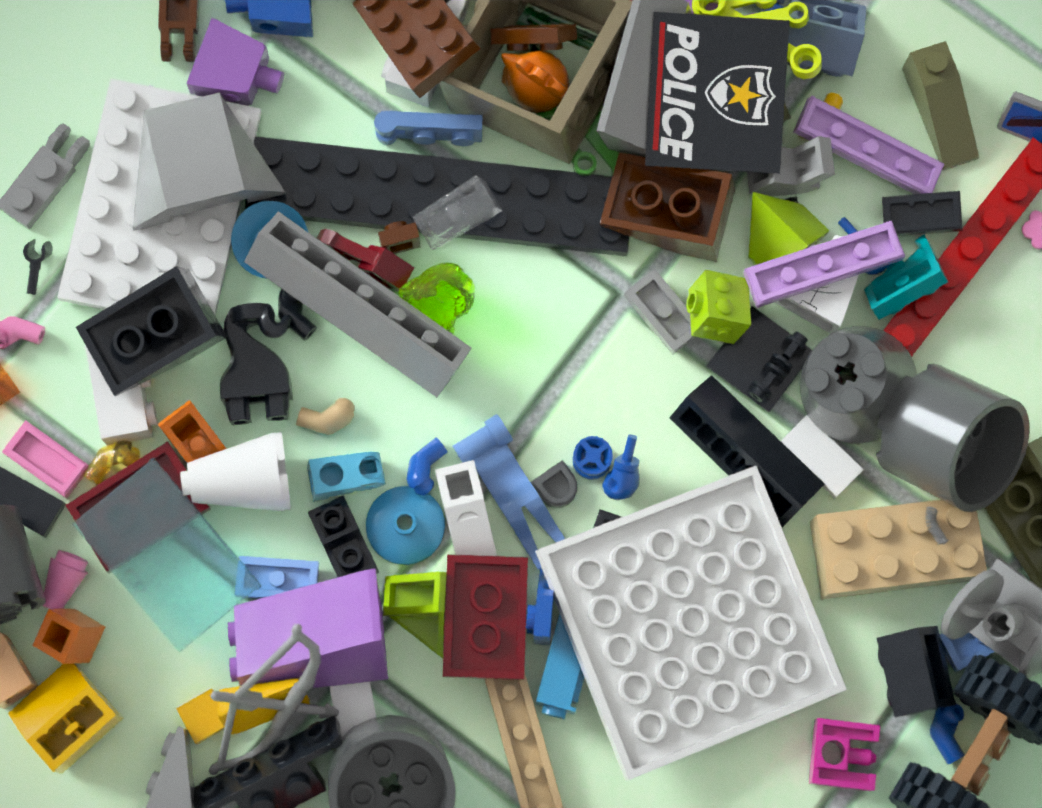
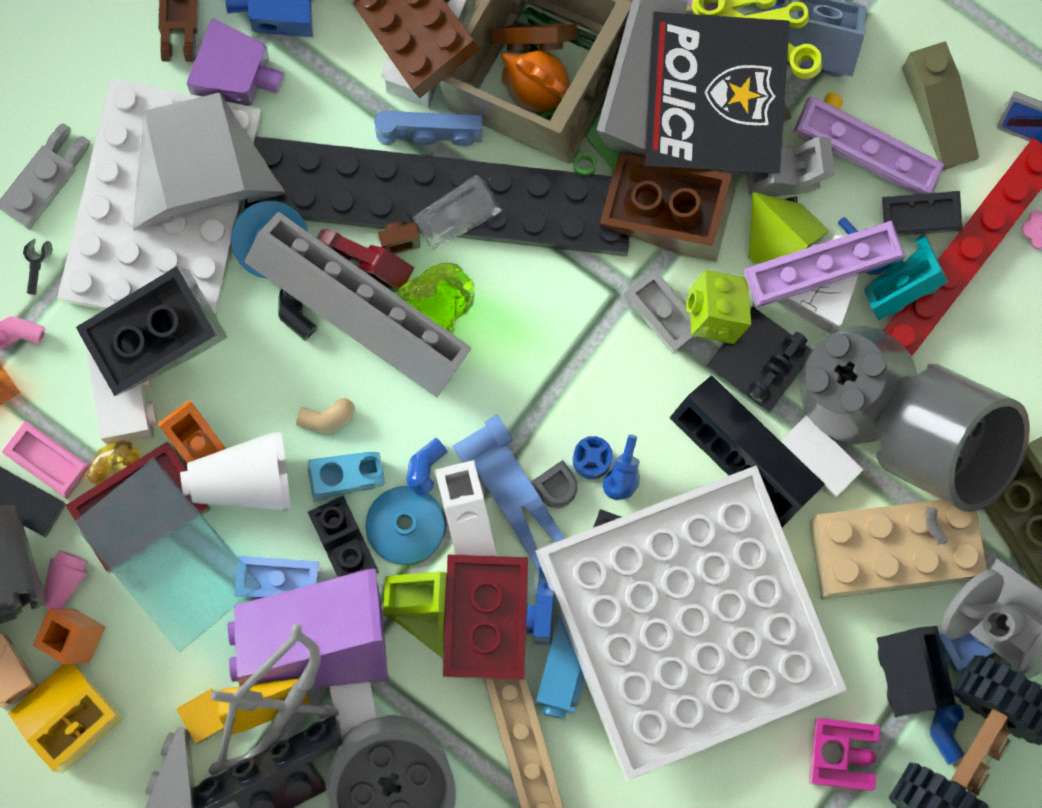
(254, 369): black hips -> none

